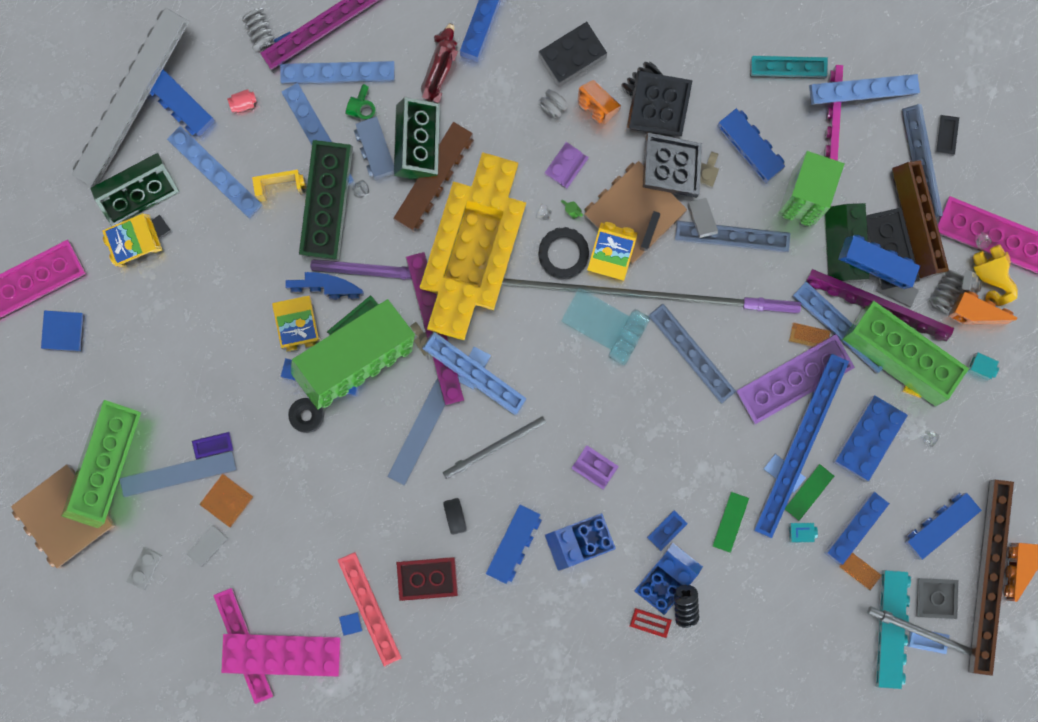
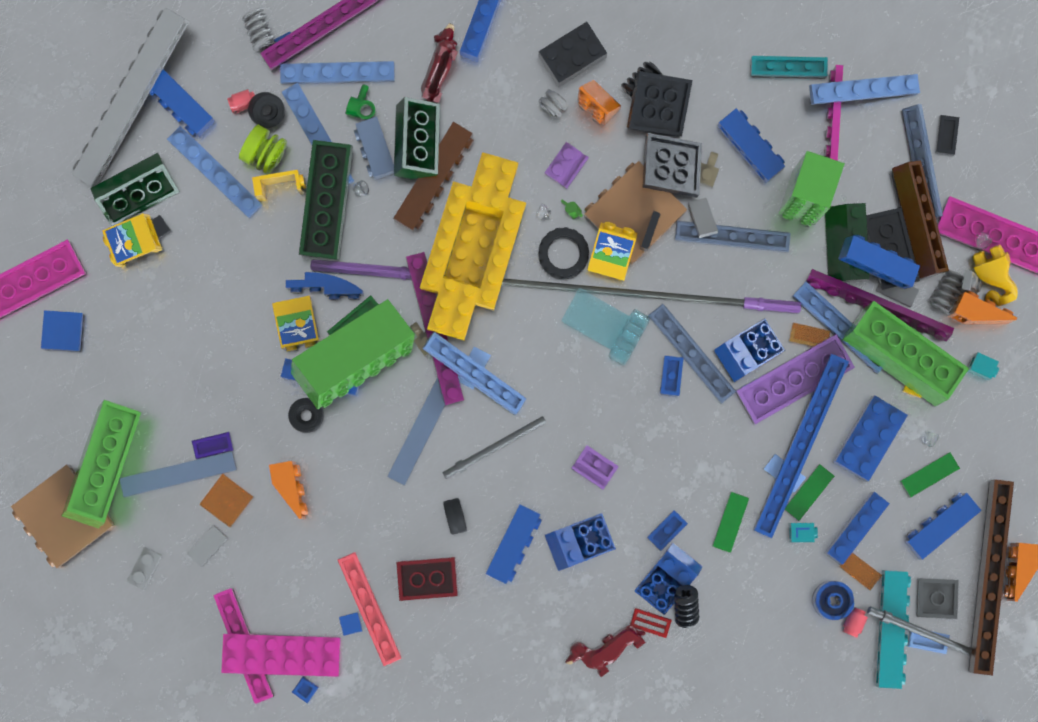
(258, 102): none -> black tyre
(260, 148): none -> lime wheel
(286, 481): none -> orange slope
(305, 689): none -> blue tile
(608, 651): none -> dark red animal
(671, 375): none -> blue plate
(749, 350): none -> blue slope
(844, 600): none -> blue brick
(855, 622): none -> coral brick
(930, 474): none -> green tile

